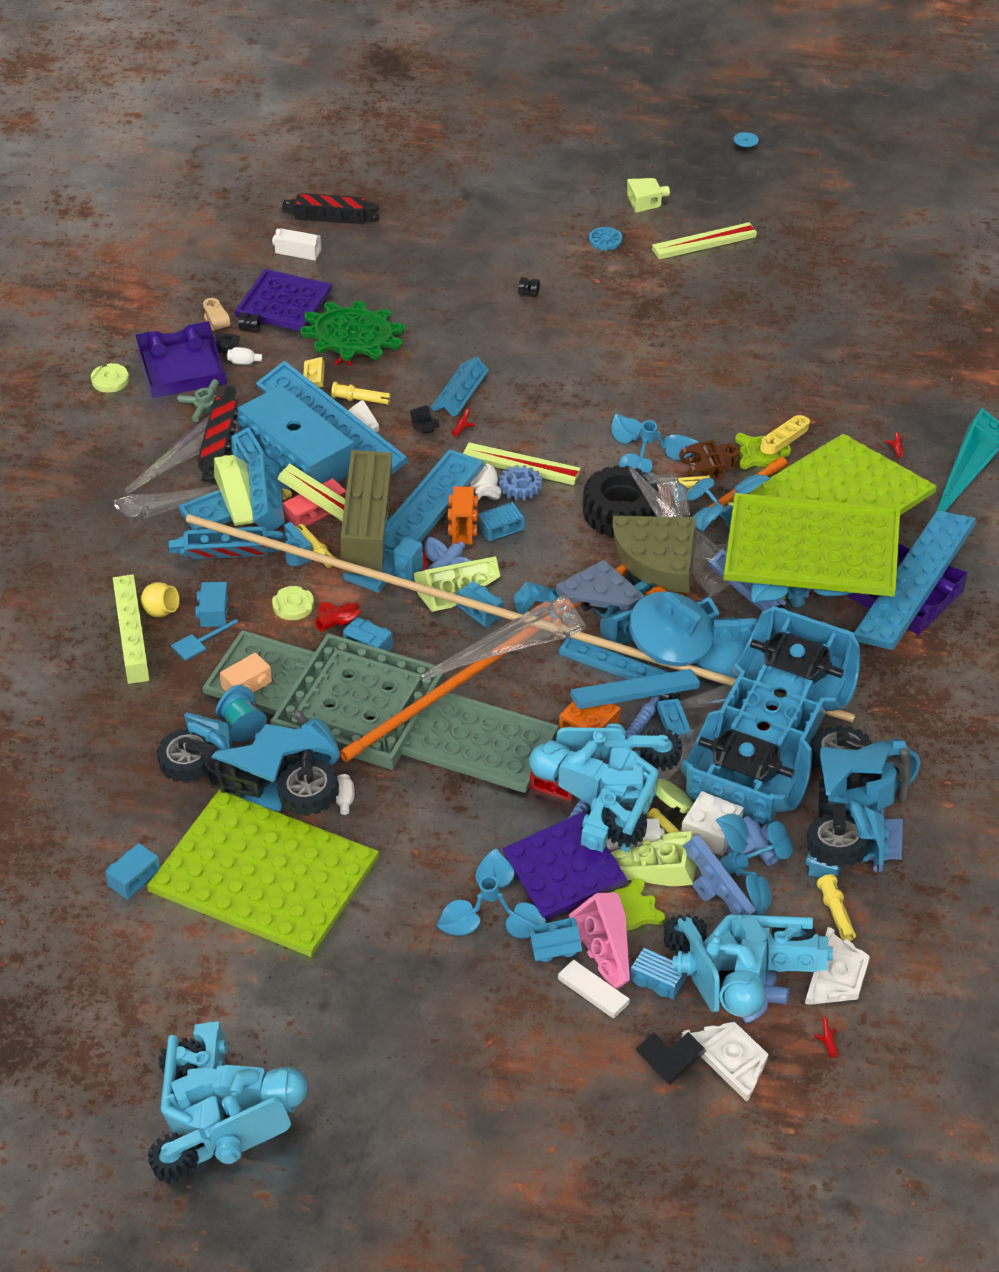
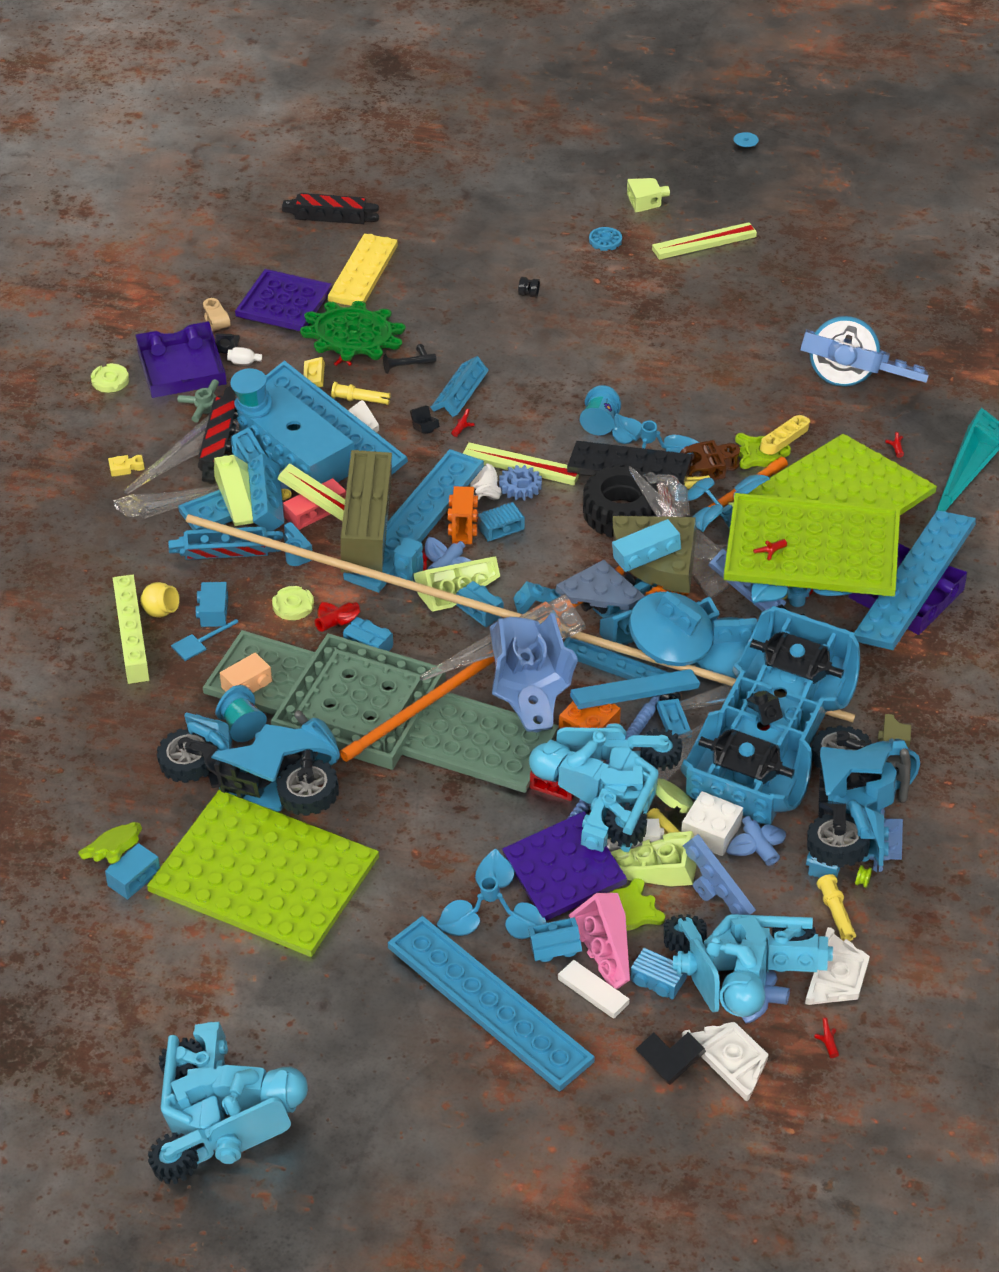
(112, 843): none -> lime tile
(122, 465): none -> light yellow plate
(250, 322): black wheel -> none
(251, 393): none -> dark azure hat
(297, 244): white brick -> none
(317, 546): light yellow pin -> none
(346, 793): white plant -> none
(363, 269): none -> light yellow plate
(389, 363): none -> black piece
(491, 1003): none -> dark azure plate
(531, 667): none -> medium blue piece
(593, 457): none -> black plate
(601, 407): none -> dark azure hat
(646, 545): none -> medium azure brick
(736, 834): dark azure plant -> none
(766, 705): none -> black bracket
(771, 547): none -> red bar
(852, 361): none -> piece
(863, 876): none -> lime bush
(894, 730): none -> olive brick

